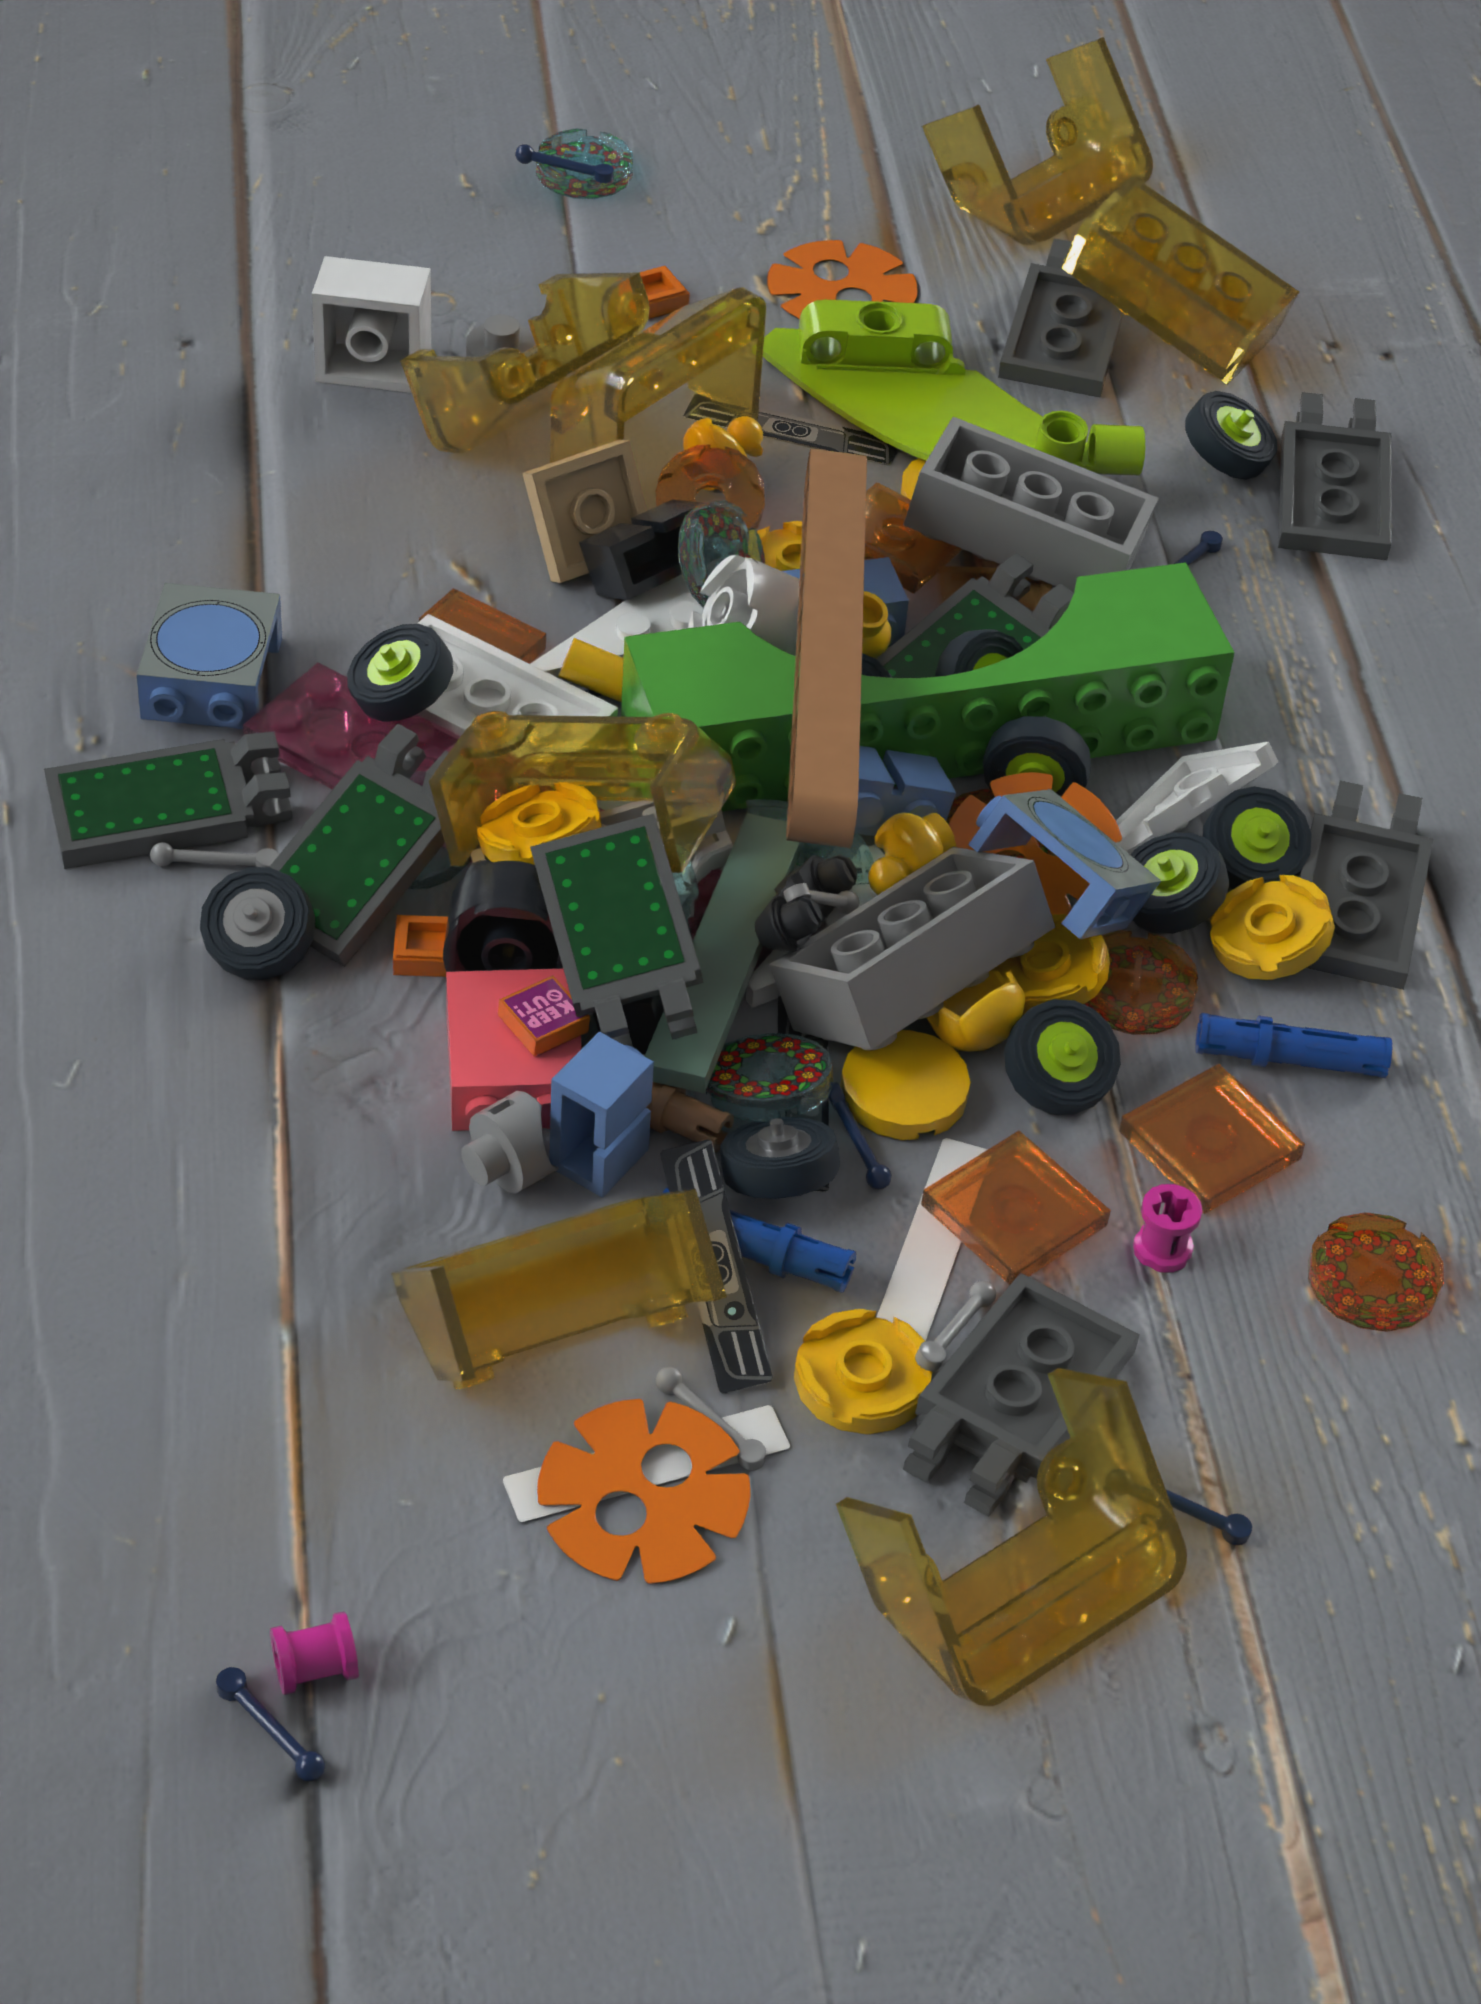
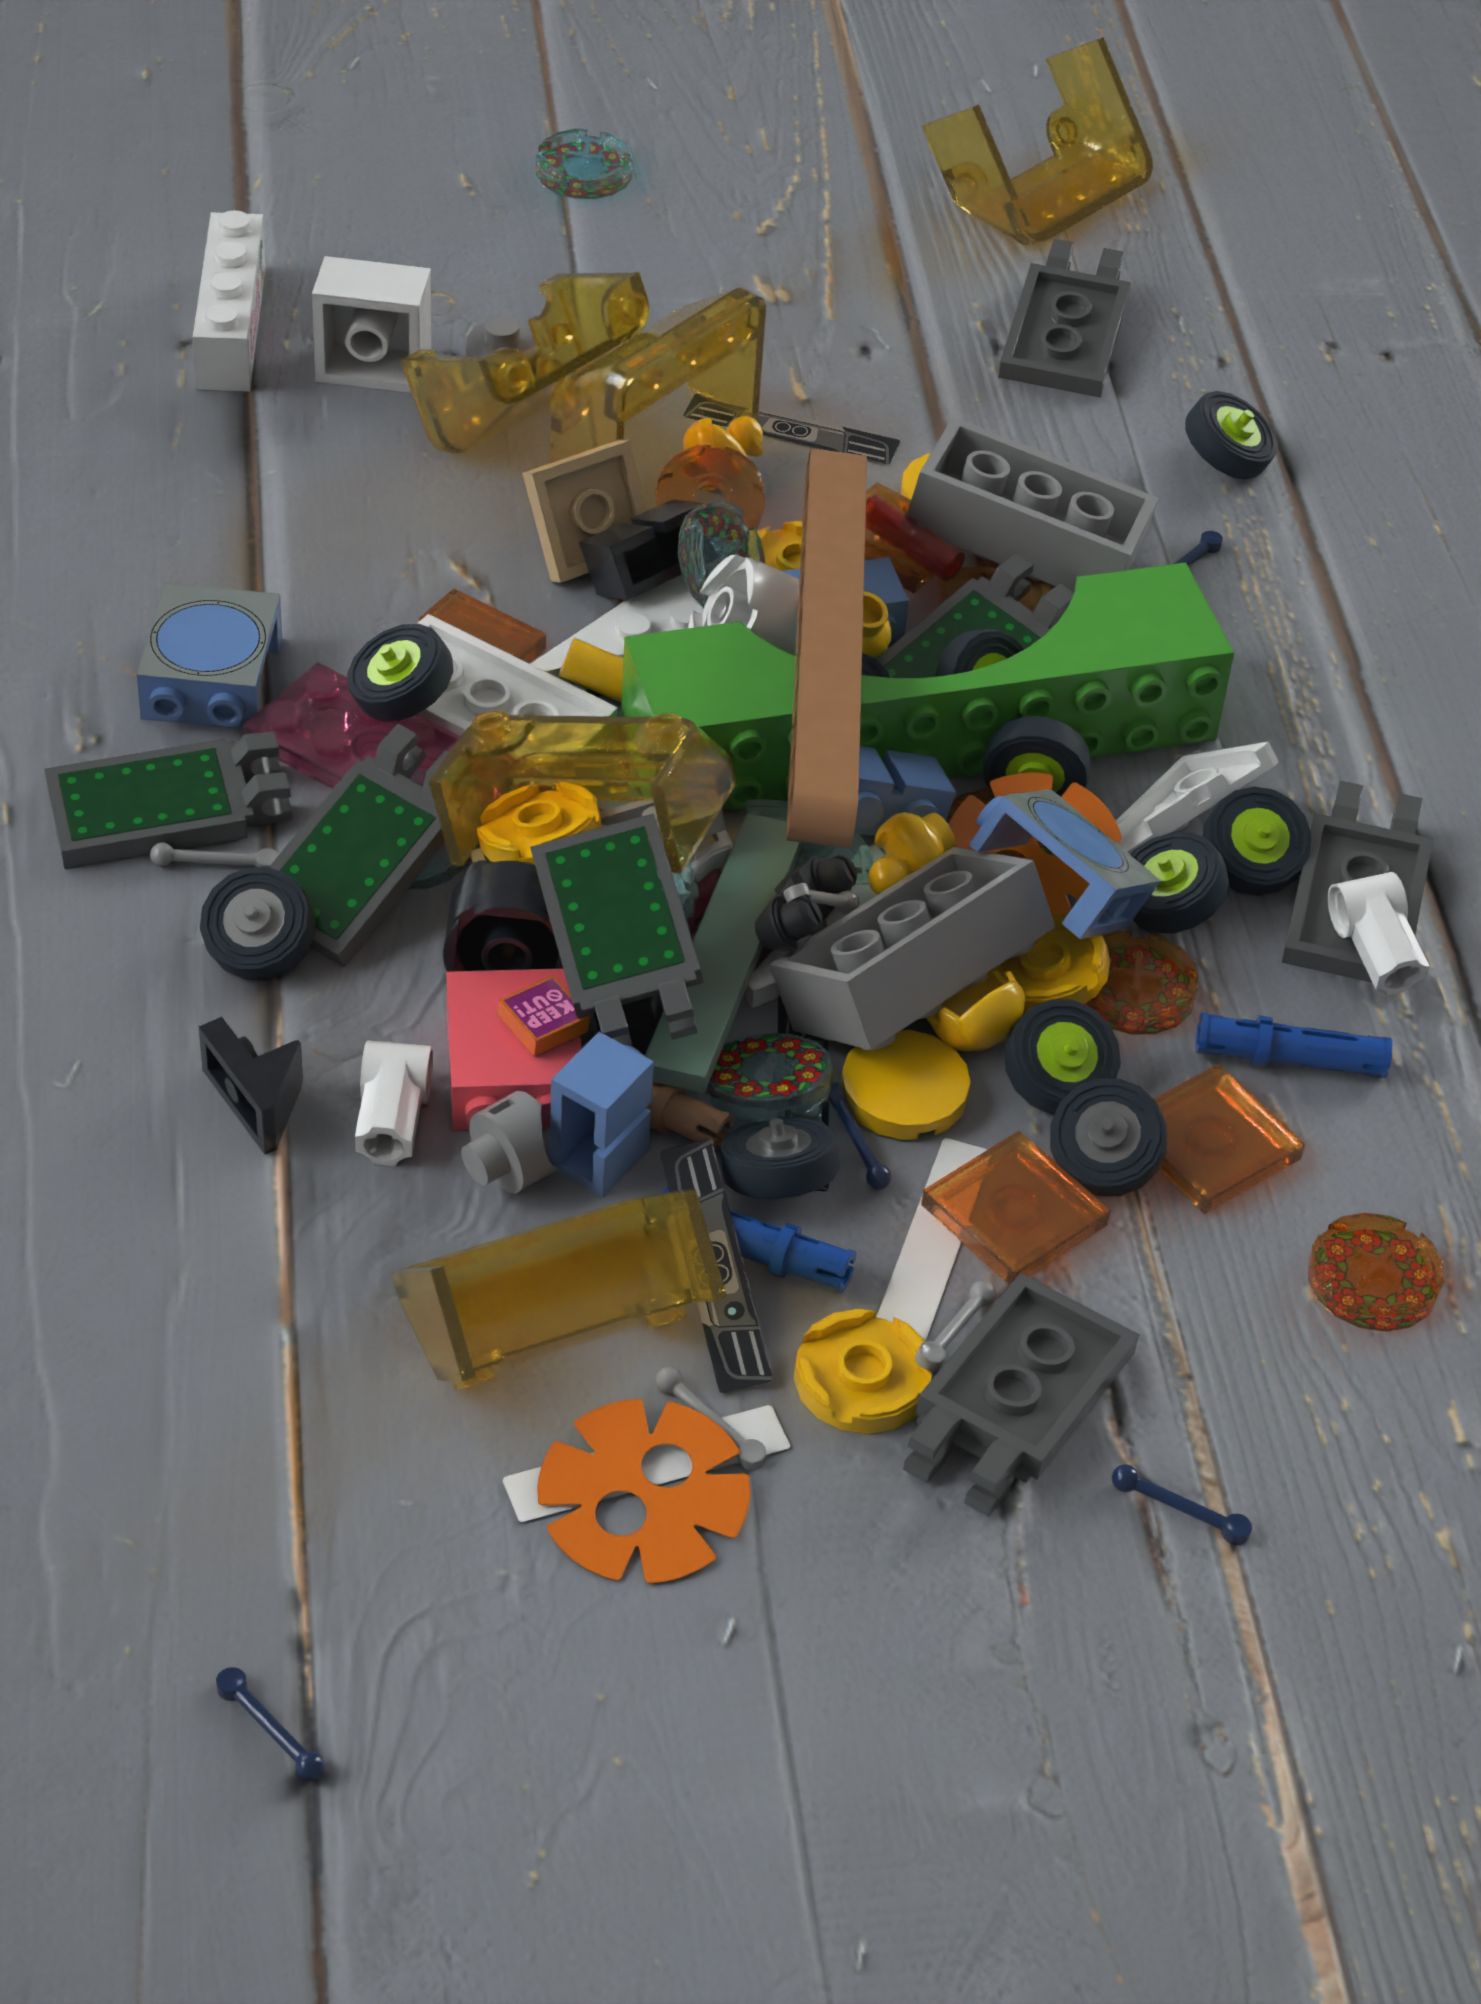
(229, 302): none -> white brick
(255, 1087): none -> black slope
(314, 1653): dark pink bush -> none
(392, 1088): none -> white piece
(419, 945): orange tile -> none
(602, 172): dark blue hinge -> none
(663, 291): orange tile -> none
(865, 269): orange piece -> none
(898, 380): lime panel -> none
(916, 541): none -> clear red piece
(1055, 1584): clear yellow windscreen -> none
(1109, 1136): none -> black wheel
(1179, 279): clear yellow brick -> none
(1179, 1218): dark pink bush -> none
(1272, 927): yellow tile -> none
(1335, 483): dark grey tile -> none
(1375, 917): none -> white piece

